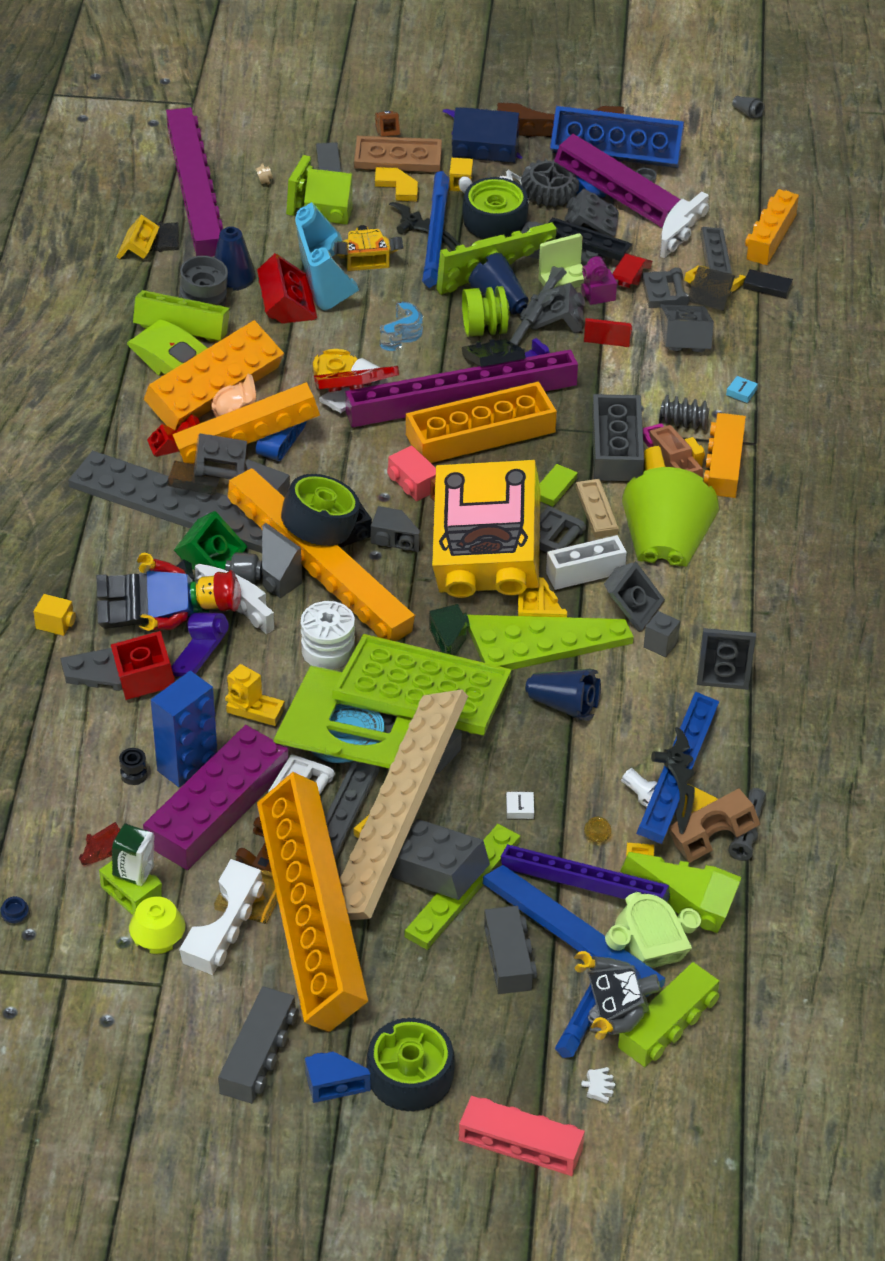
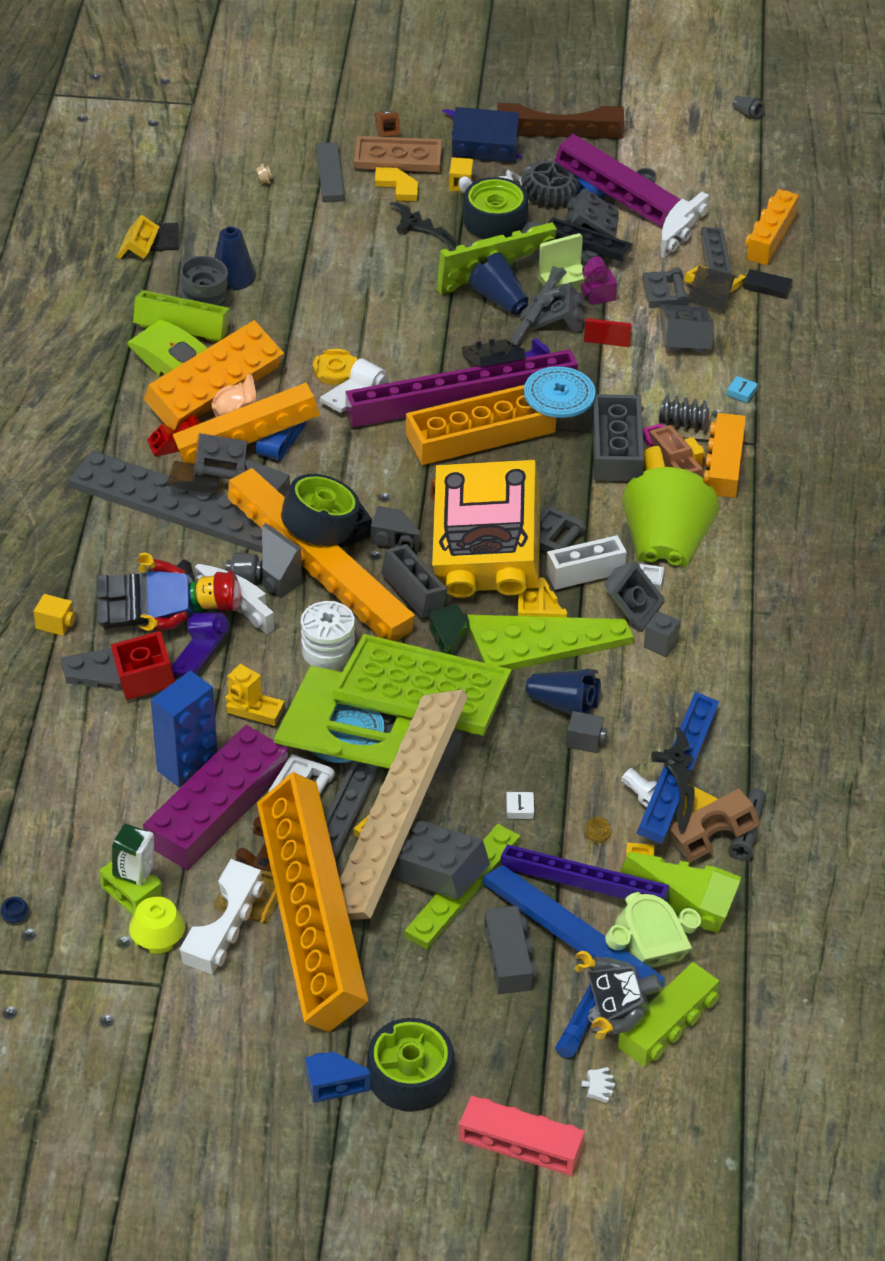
(99, 845): clear red slope -> none
(133, 766): black wheel -> none
(193, 178): magenta brick -> none
(210, 542): green slope -> none
(257, 1045): dark grey brick -> none
(285, 291): red slope -> none
(297, 185): lime tile -> none
(316, 244): medium azure windscreen -> none
(330, 194): lime slope -> none
(354, 379): red wing -> none
(367, 249): torso -> none
(403, 330): clear animal -> none
(411, 472): coral brick -> none
(413, 580): none -> dark grey brick
(439, 200): blue piece -> none
(485, 311): lime wheel -> none
(556, 484): lime tile -> none
(559, 392): none -> medium azure piece
(585, 732): none -> dark grey brick
(597, 508): tan tile -> none
(622, 135): blue brick -> none
(630, 270): red slope -> none
(654, 573): none -> white tile
(725, 658): dark grey slope -> none

